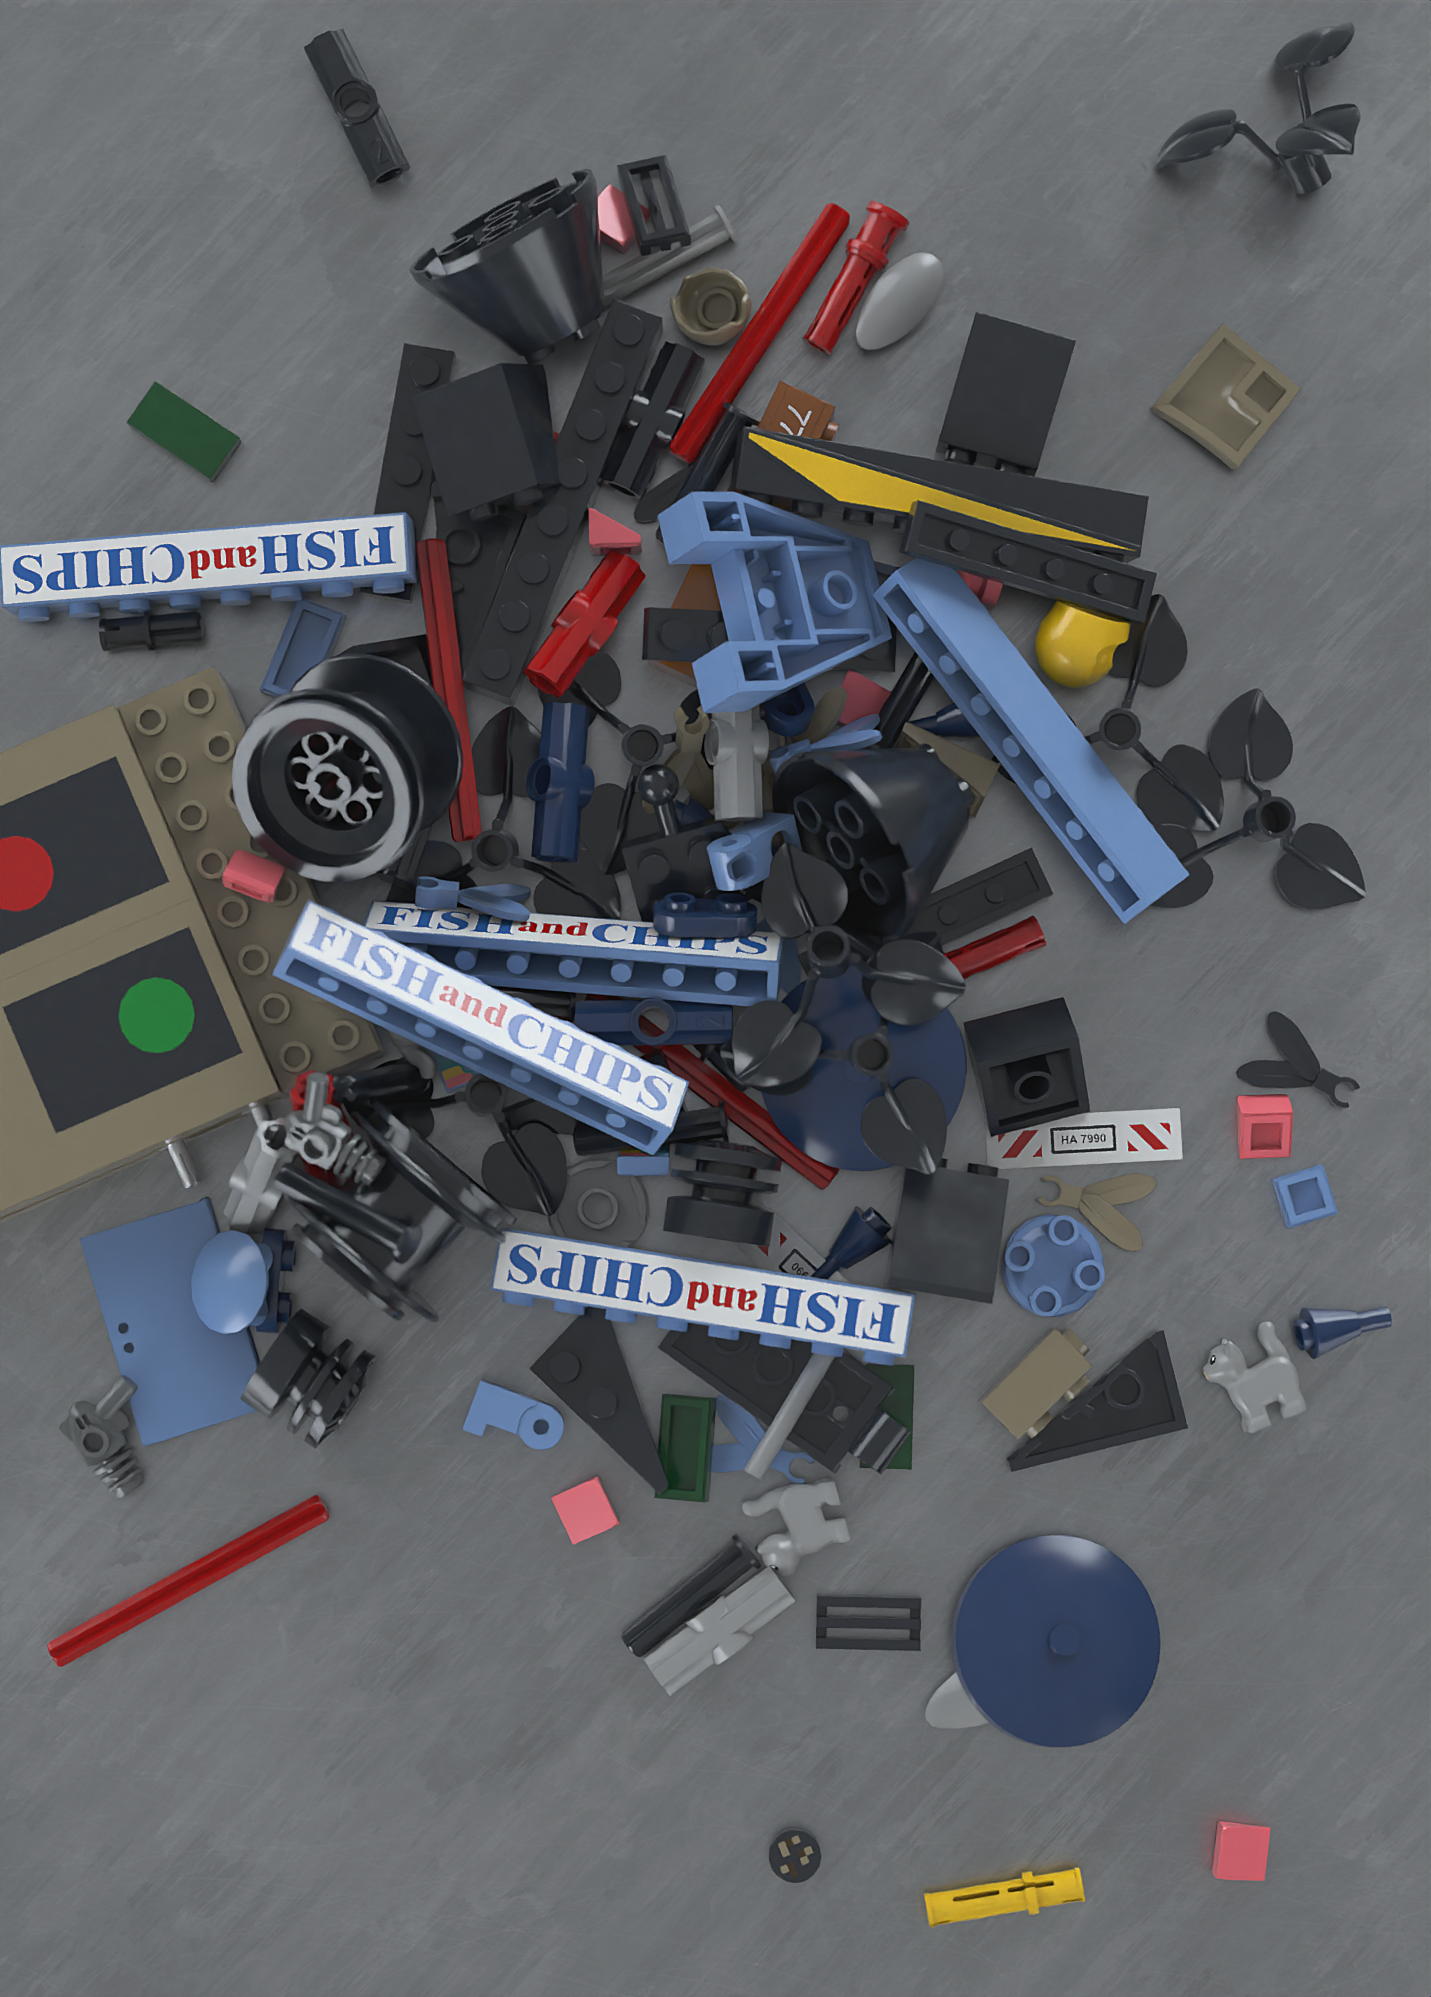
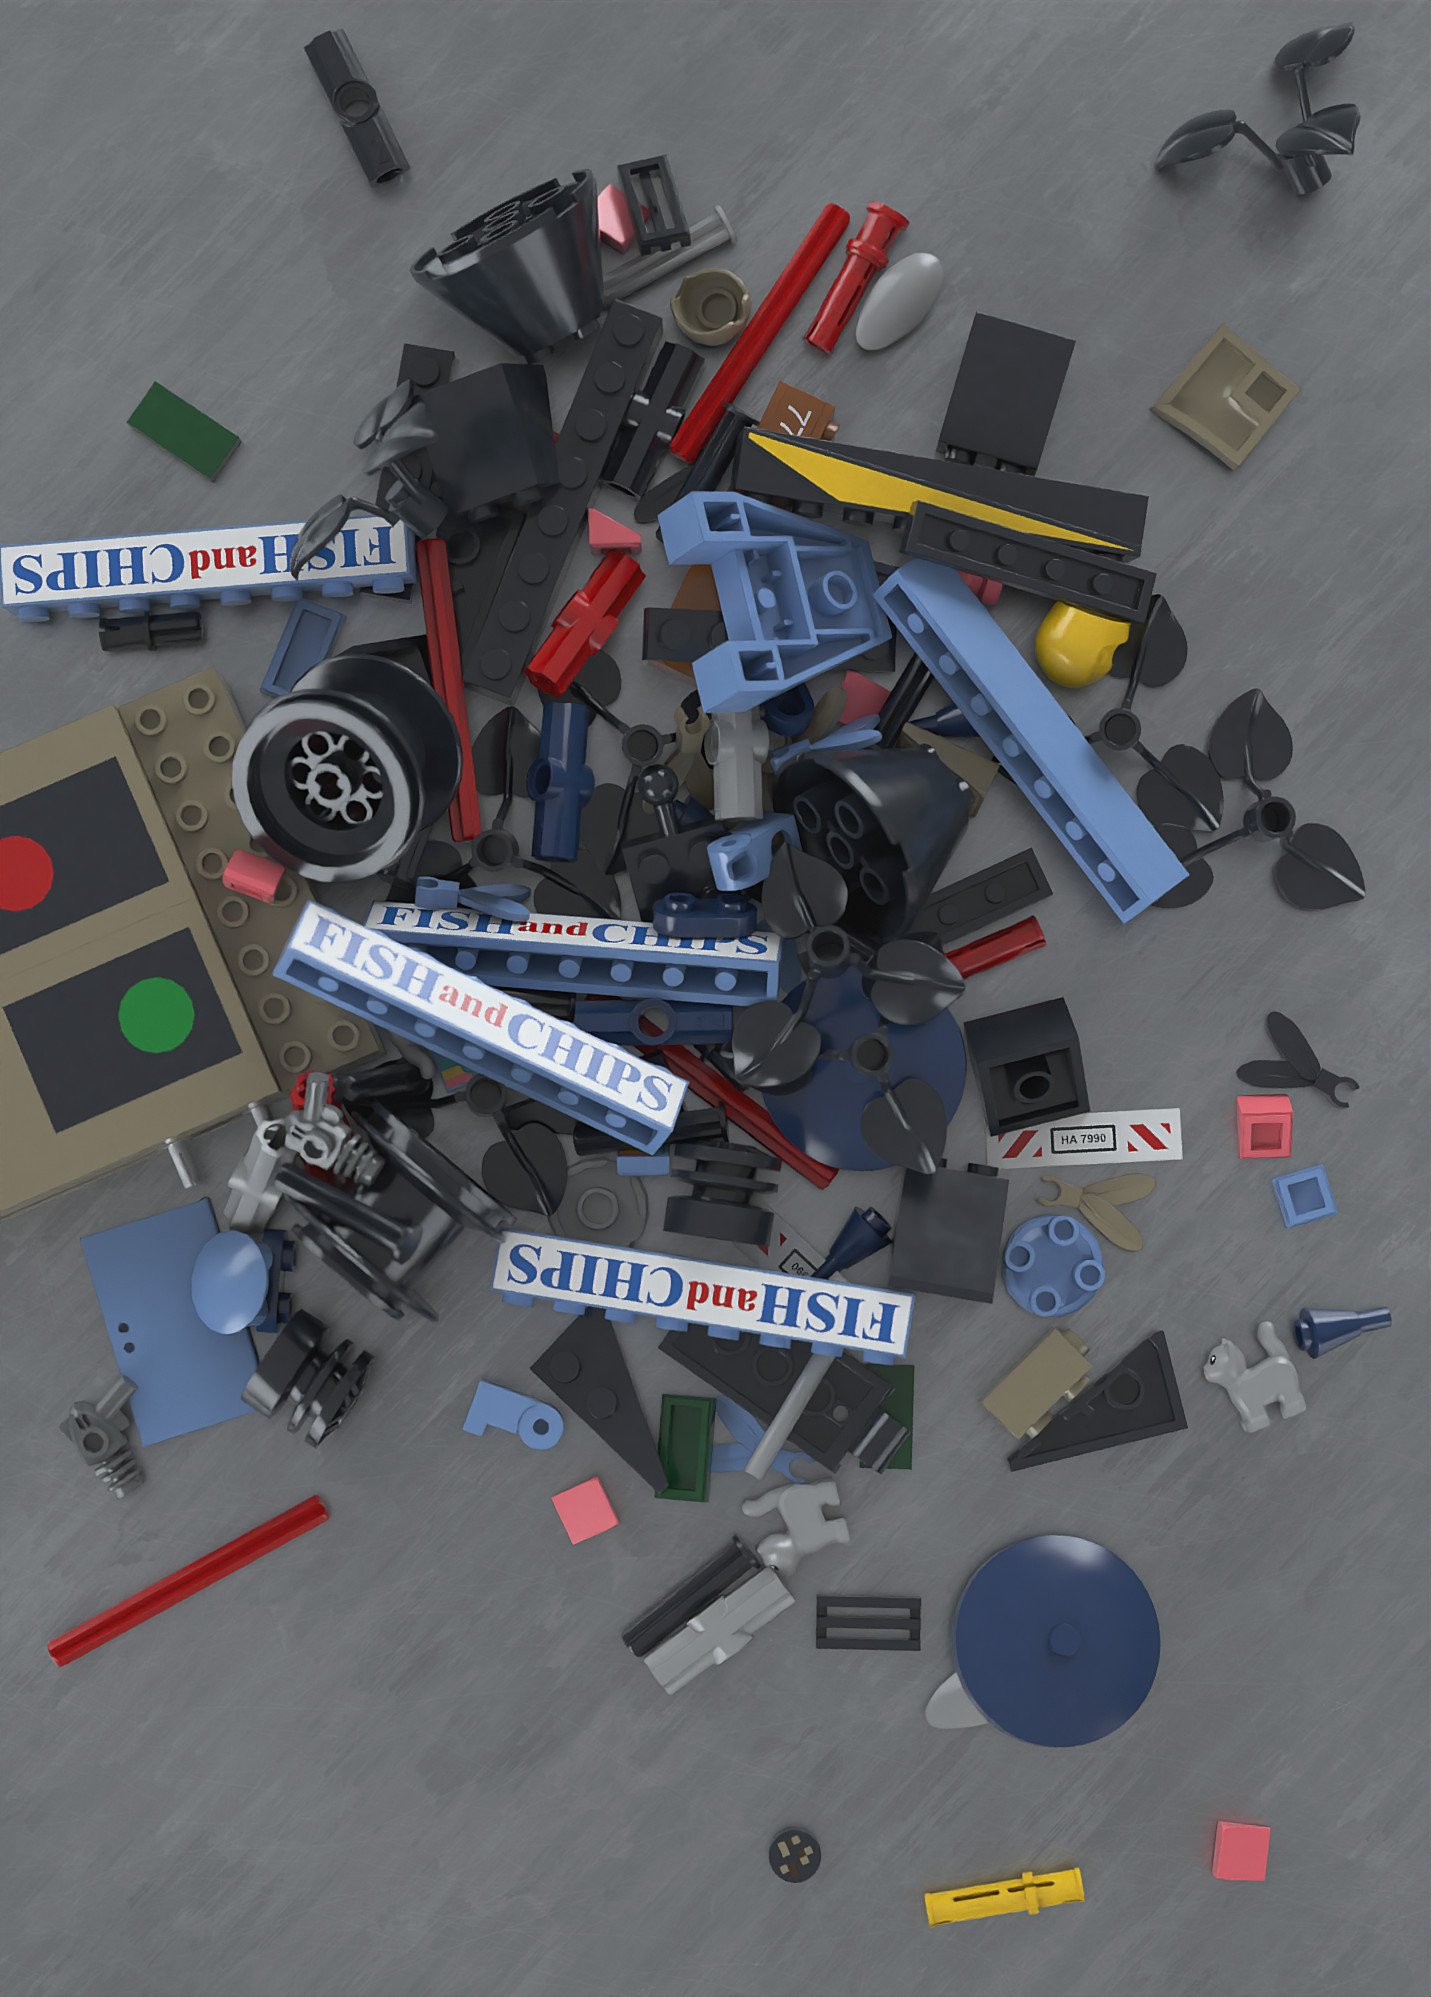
(409, 500): none -> black plant

